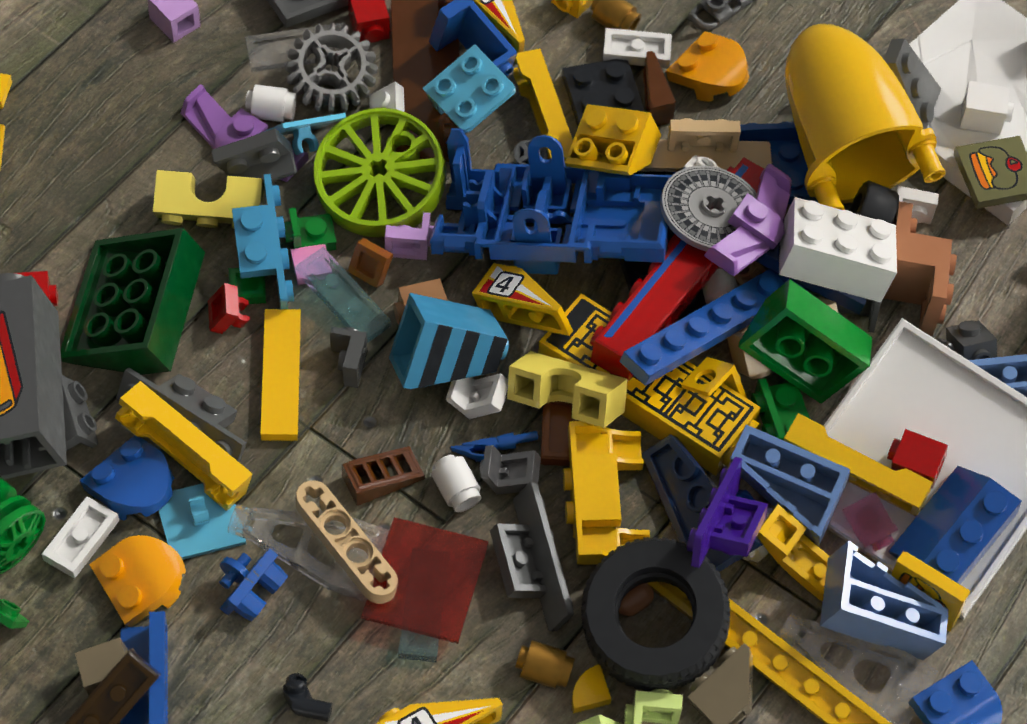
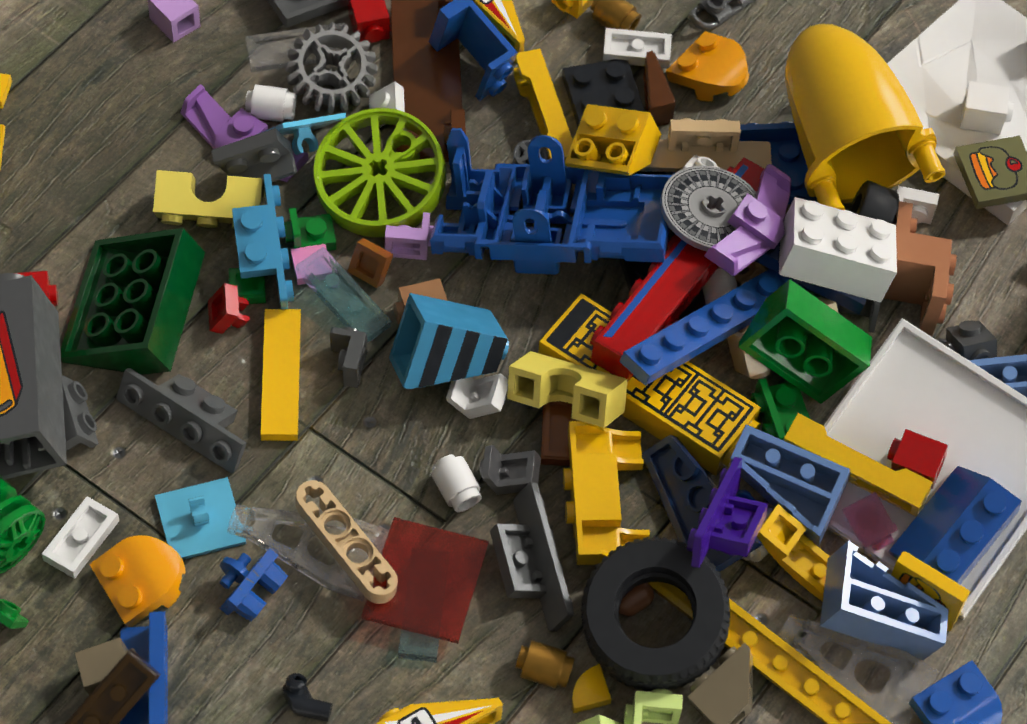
(131, 479): blue slope -> none
(152, 417): yellow piece -> none
(376, 488): reddish brown slope -> none
(469, 89): medium azure bracket -> none
(501, 442): blue hand -> none
(520, 300): yellow slope -> none
(722, 373): yellow bracket -> none
(914, 78): dark grey wing -> none

